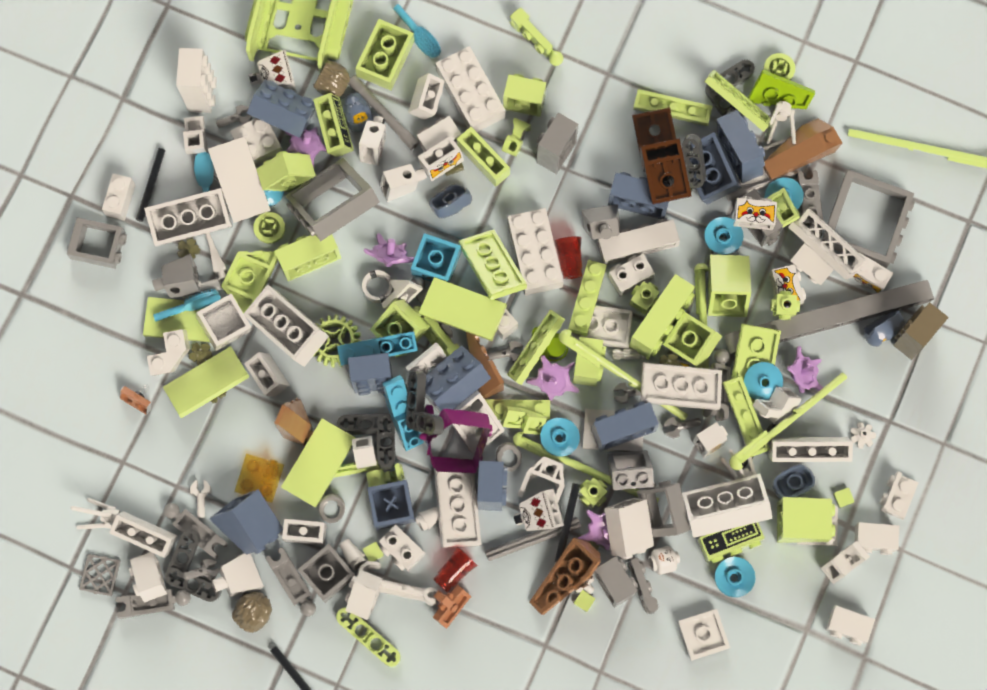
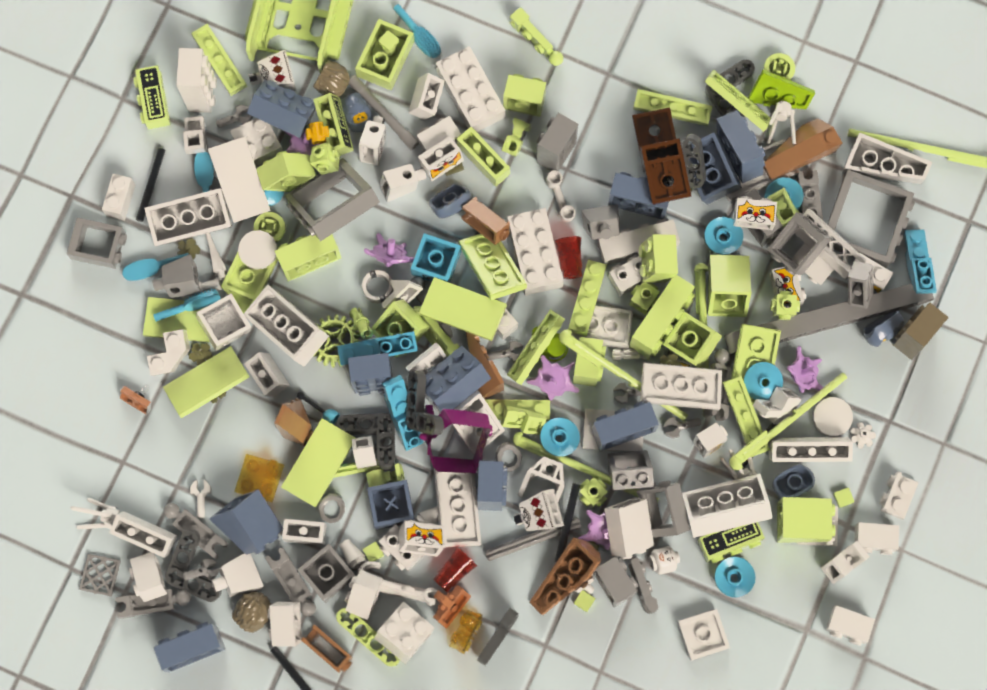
(146, 268): none -> medium azure piece
(152, 97): none -> brick
(189, 647): none -> sand blue brick
(219, 59): none -> yellowish green plate
(257, 249): none -> white tile
(285, 624): none -> white brick
(317, 133): none -> yellow gear
(324, 158): none -> yellowish green brick
(328, 649): none -> window
(329, 415): none -> hinge
(361, 323): none -> yellowish green pin
(388, 41): none -> yellowish green piece
(404, 632): none -> white piece
(421, 538): none -> white brick
(461, 638): none -> clear yellow hinge
(485, 221): none -> medium nougat window
(505, 626): none -> dark grey beam
(553, 181): none -> white bar
(658, 258): none -> yellowish green brick
(810, 227): none -> light grey window
(832, 417): none -> white tile
(860, 285): none -> light grey brick
(885, 161): none -> white wedge
(918, 262): none -> medium azure slope

